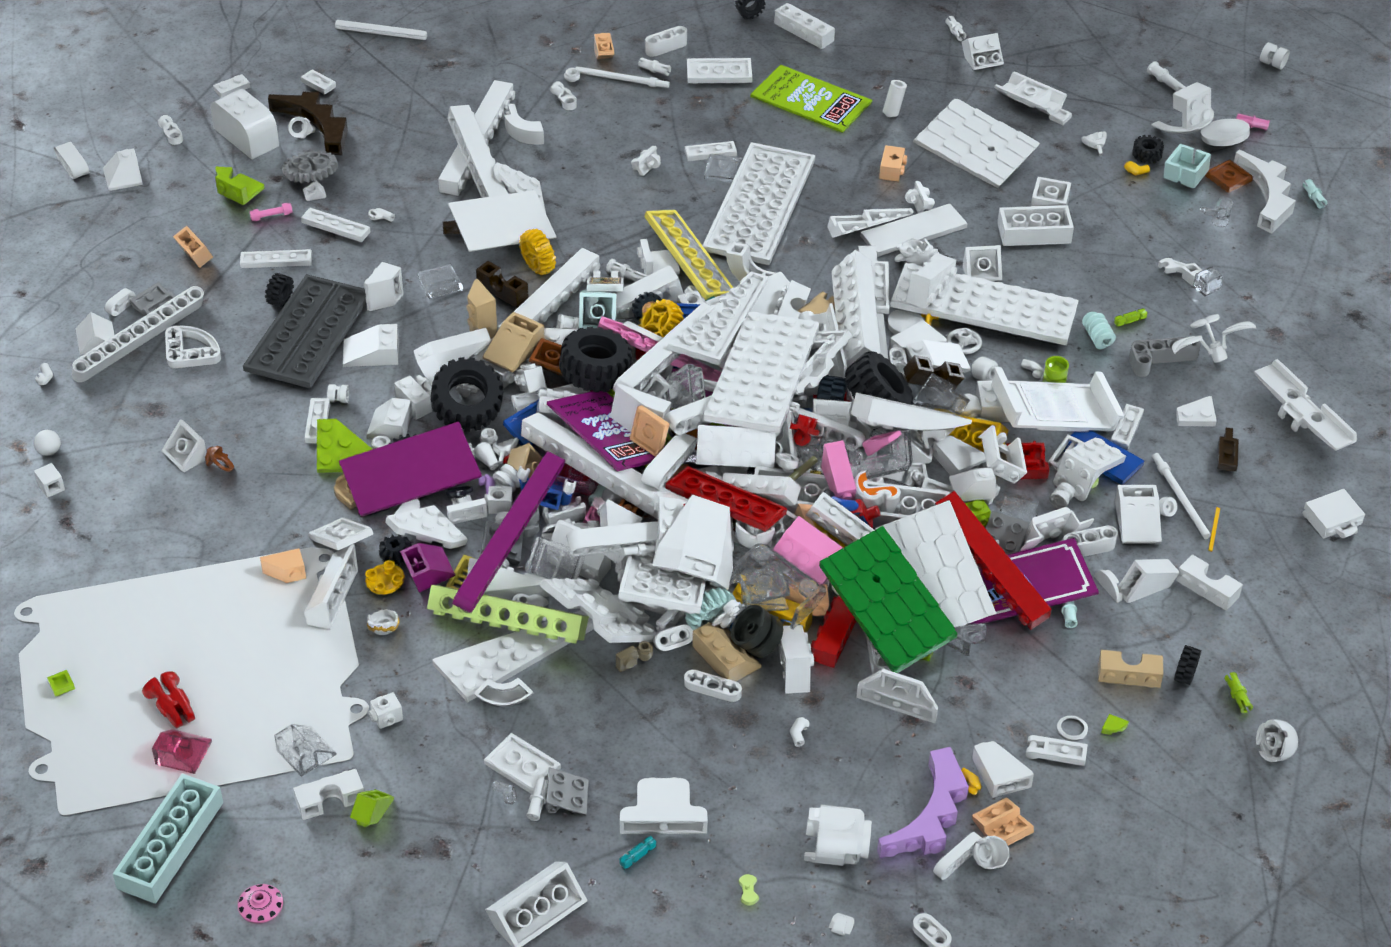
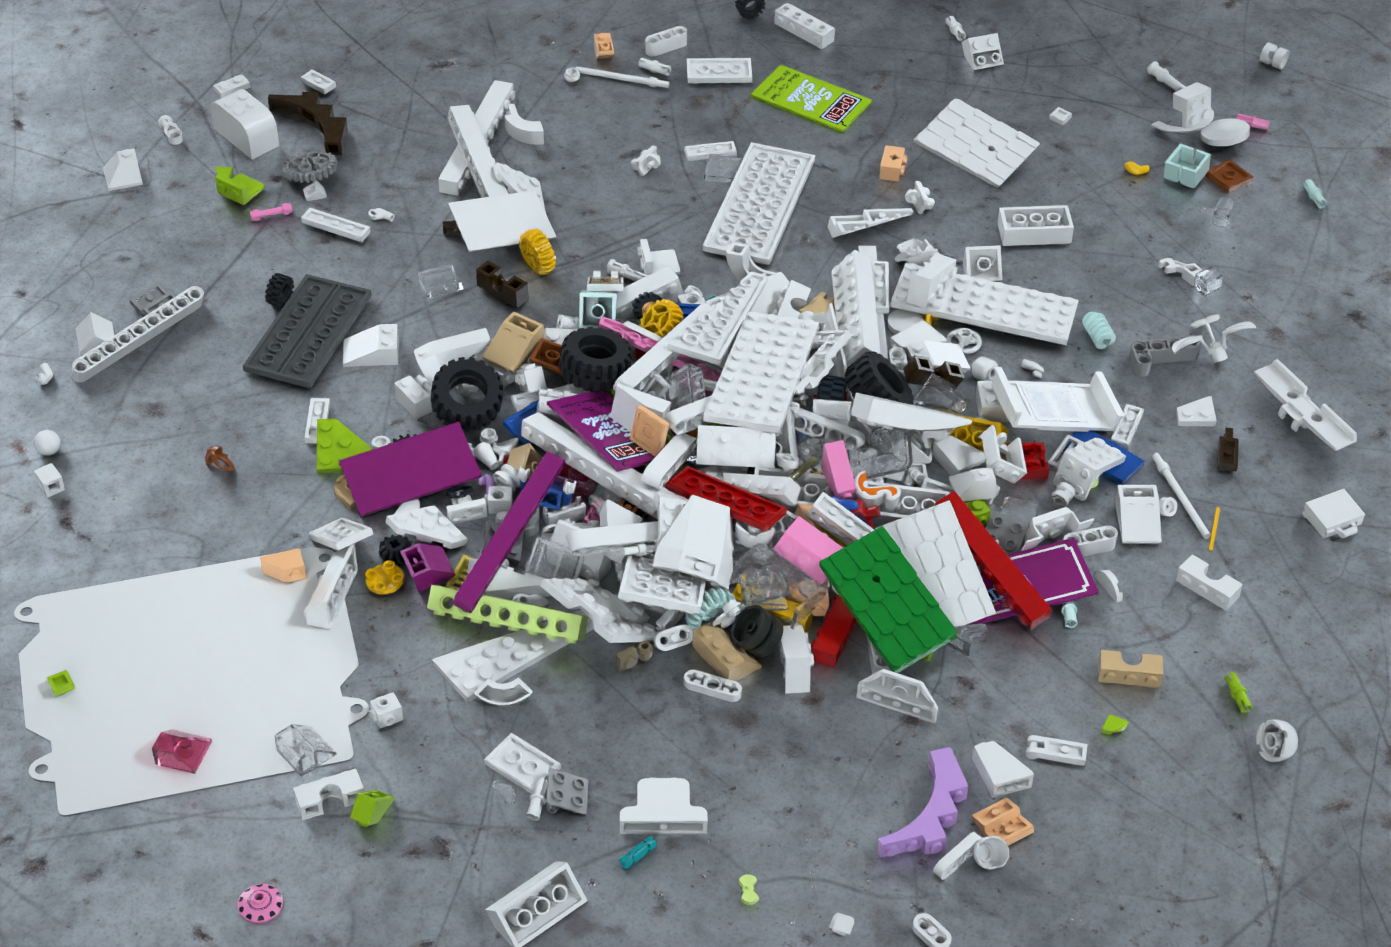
(71, 160): white beam -> none
(119, 302): white beam -> none
(168, 838): light aqua brick -> none
(169, 705): red piece -> none
(183, 355): white beam -> none
(185, 447): white slope -> none
(193, 246): light nougat brick -> none
(276, 258): white tile -> none
(307, 128): white piece -> none
(338, 393): white wheel -> none
(381, 29): white axle -> none
(383, 287): white slope -> none
(383, 622): white hair -> none
(391, 419): white slope -> none
(481, 309): tan slope -> none
(560, 286): white brick -> none
(564, 96): white connector -> none
(688, 253): light yellow piece -> none
(798, 726): white arm -> none
(804, 426): red hips -> none
(840, 835): white piece -> none
(879, 441): bright pink slope -> none
(894, 98): white brick -> none
(920, 226): white tile -> none
(973, 408): white head -> none
(975, 784): yellow arm -> none
(1032, 93): white piece -> none
(1050, 192): white brick -> none
(1055, 370): lime wheel -> none
(1070, 737): white piece -> none
(1095, 141): white piece -> none
(1130, 317): lime axle -> none
(1147, 578): white slope -> none
(1148, 149): black tyre -> none
(1187, 664): black tyre -> none
(1274, 187): white arch -> none

